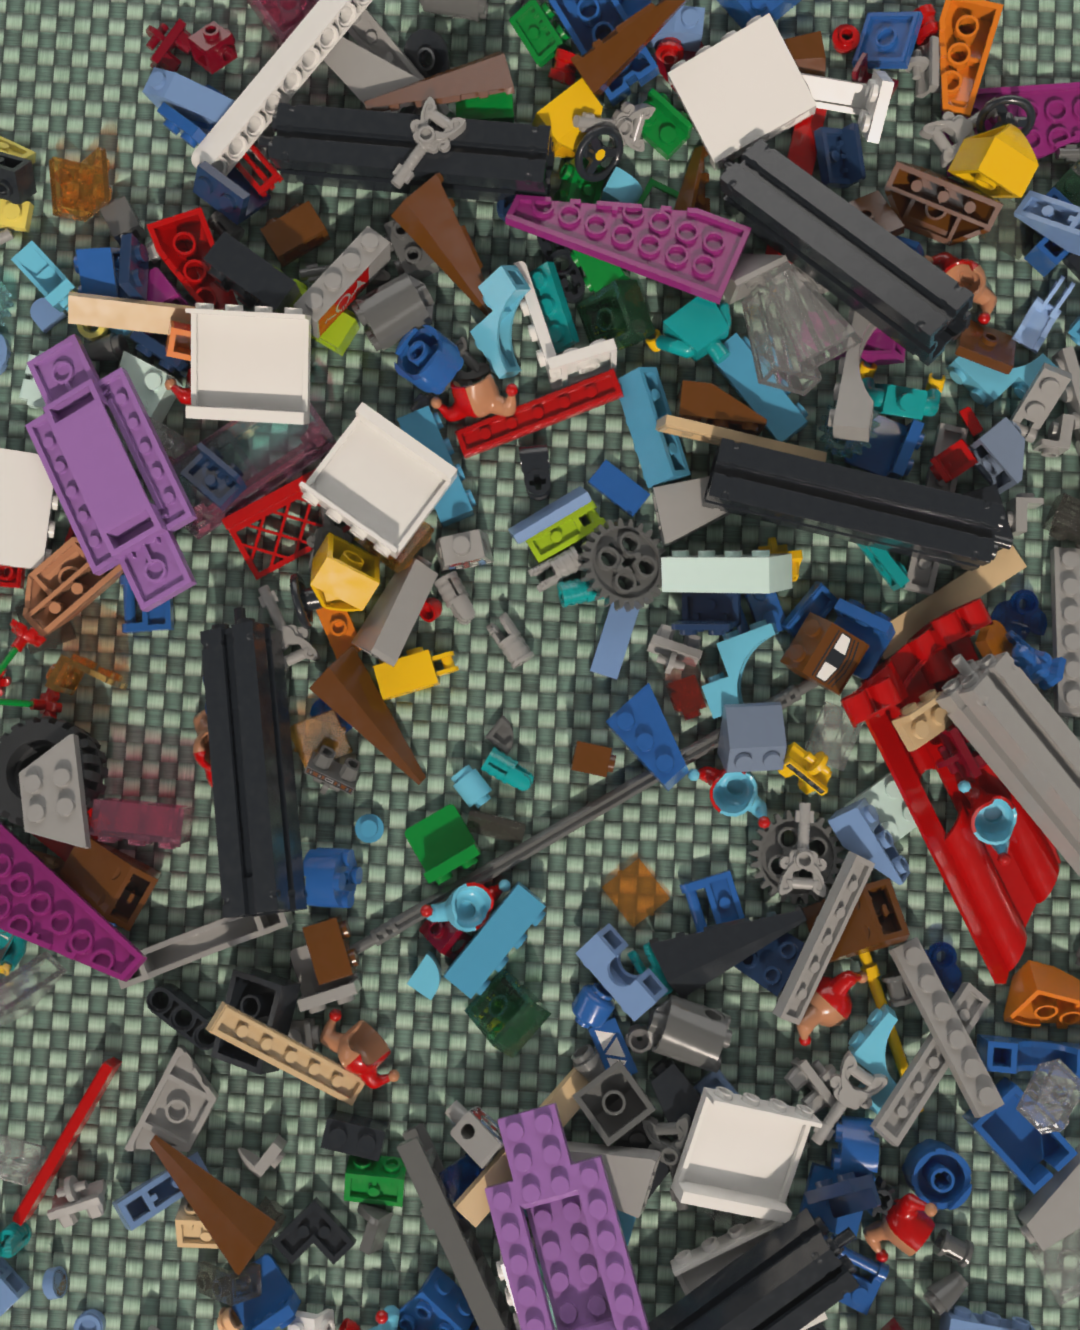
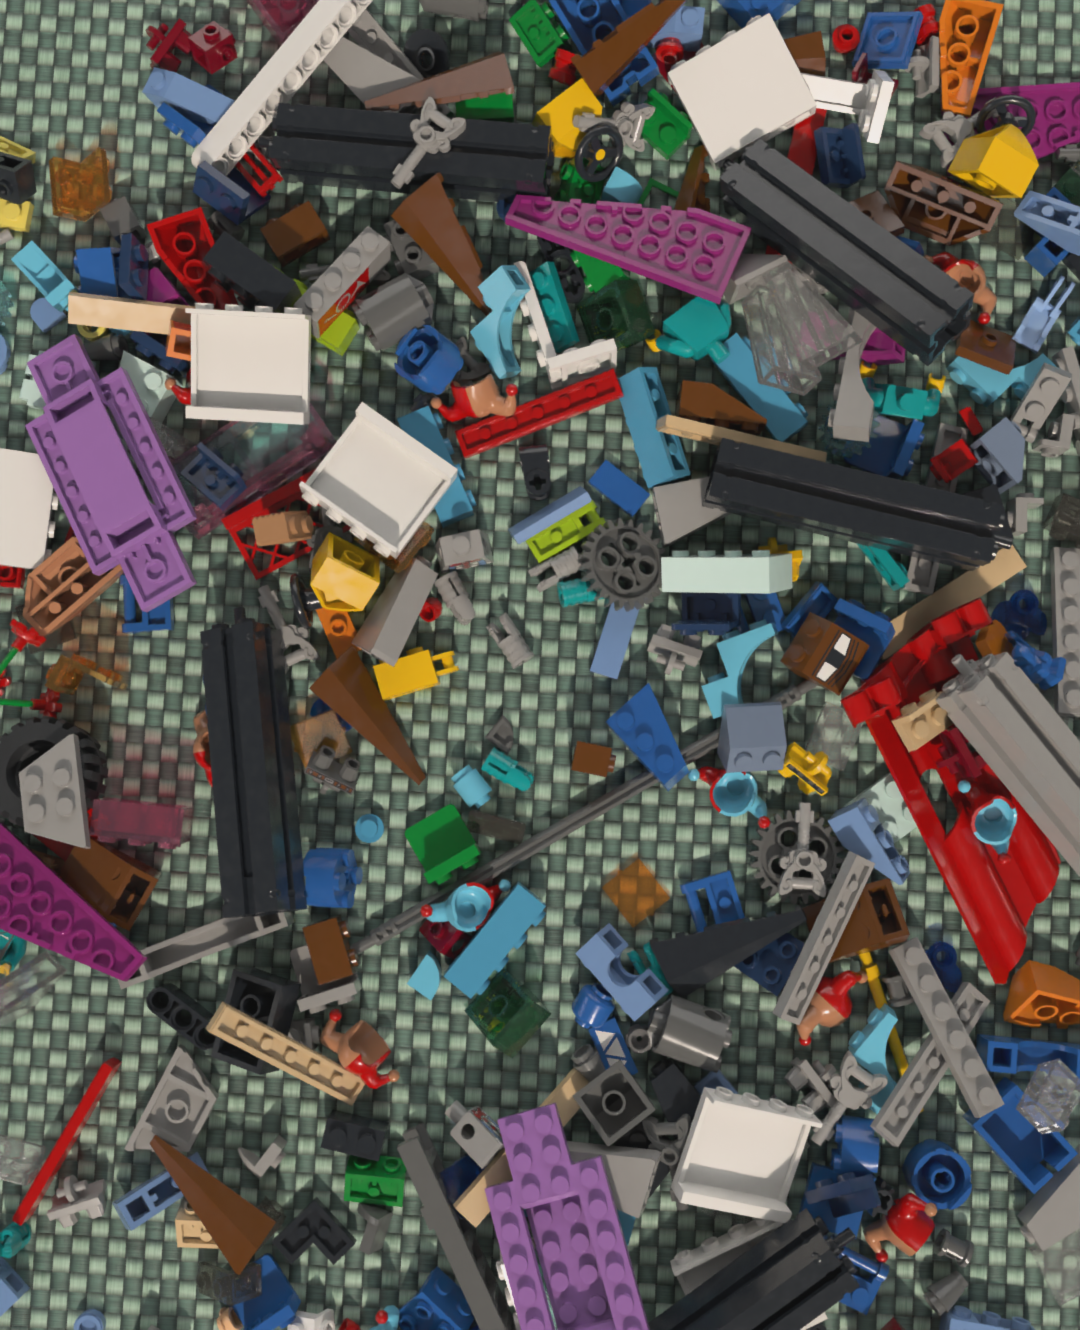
(54, 1283): medium blue tile -> none
(282, 528): none -> medium nougat brick
(686, 697): clear red window -> none

